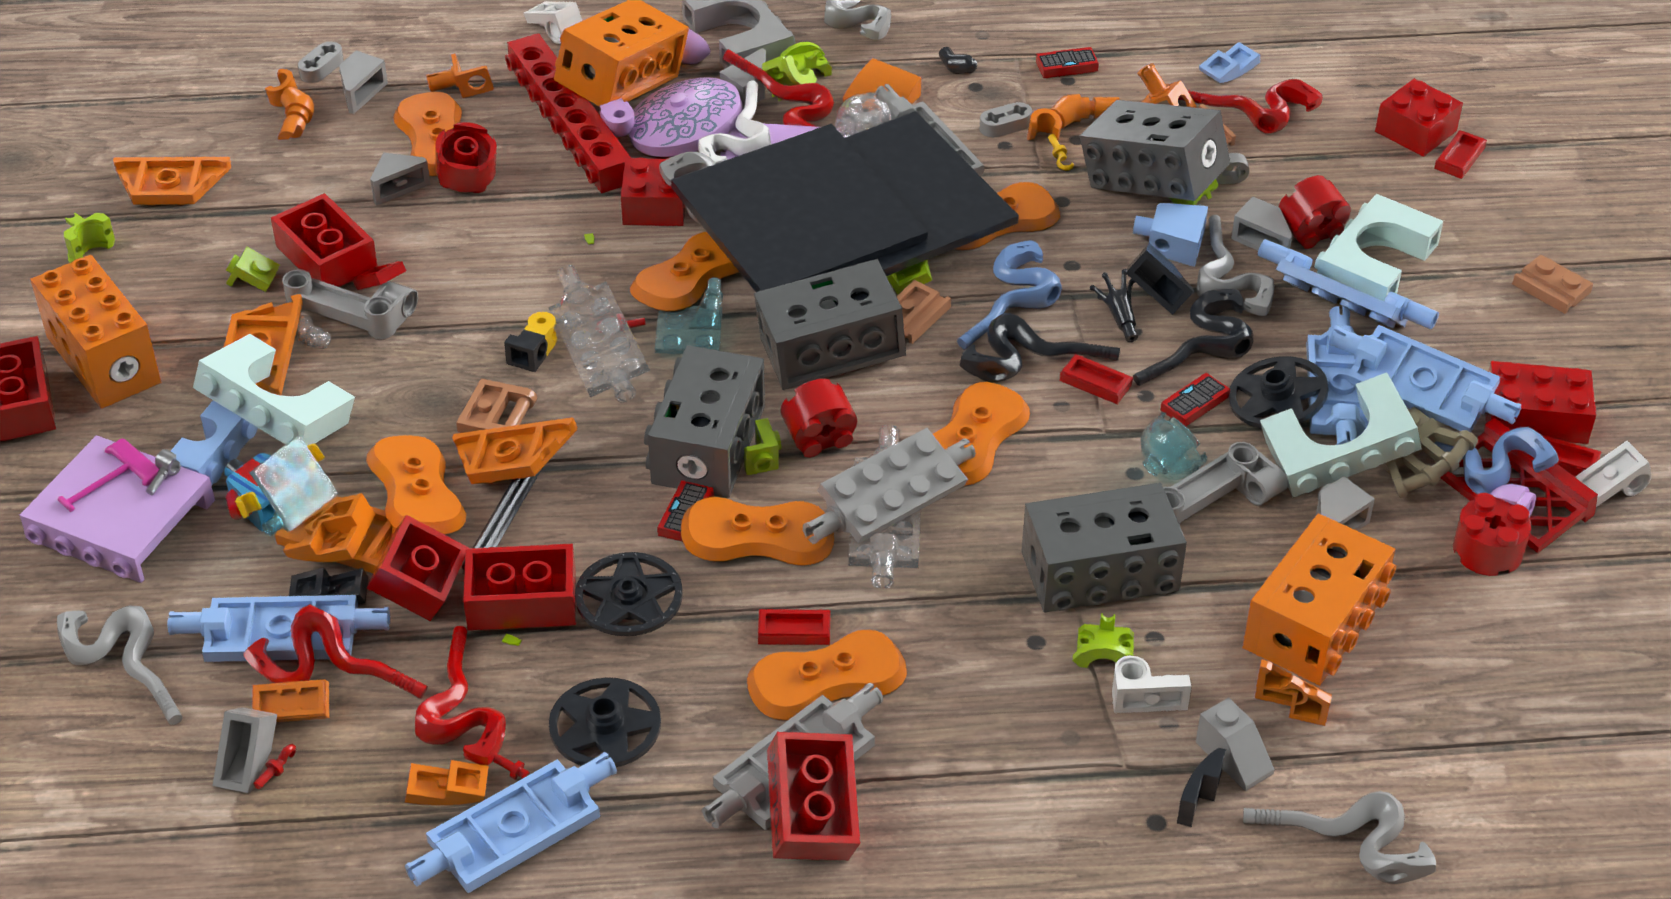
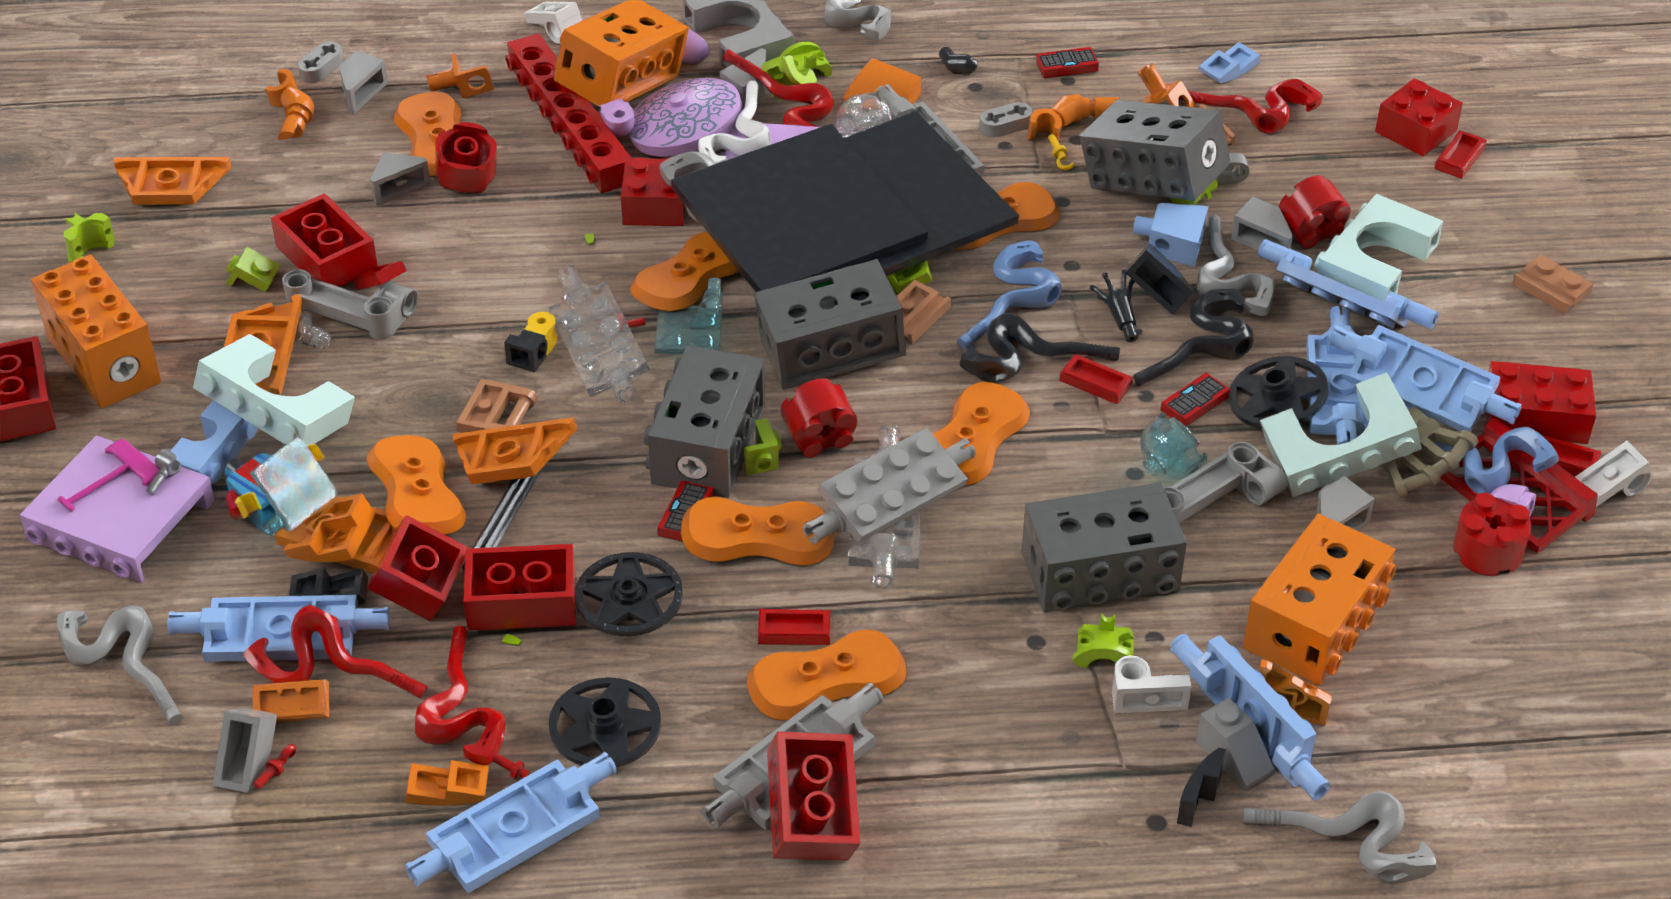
(1284, 733): none -> light blue plate

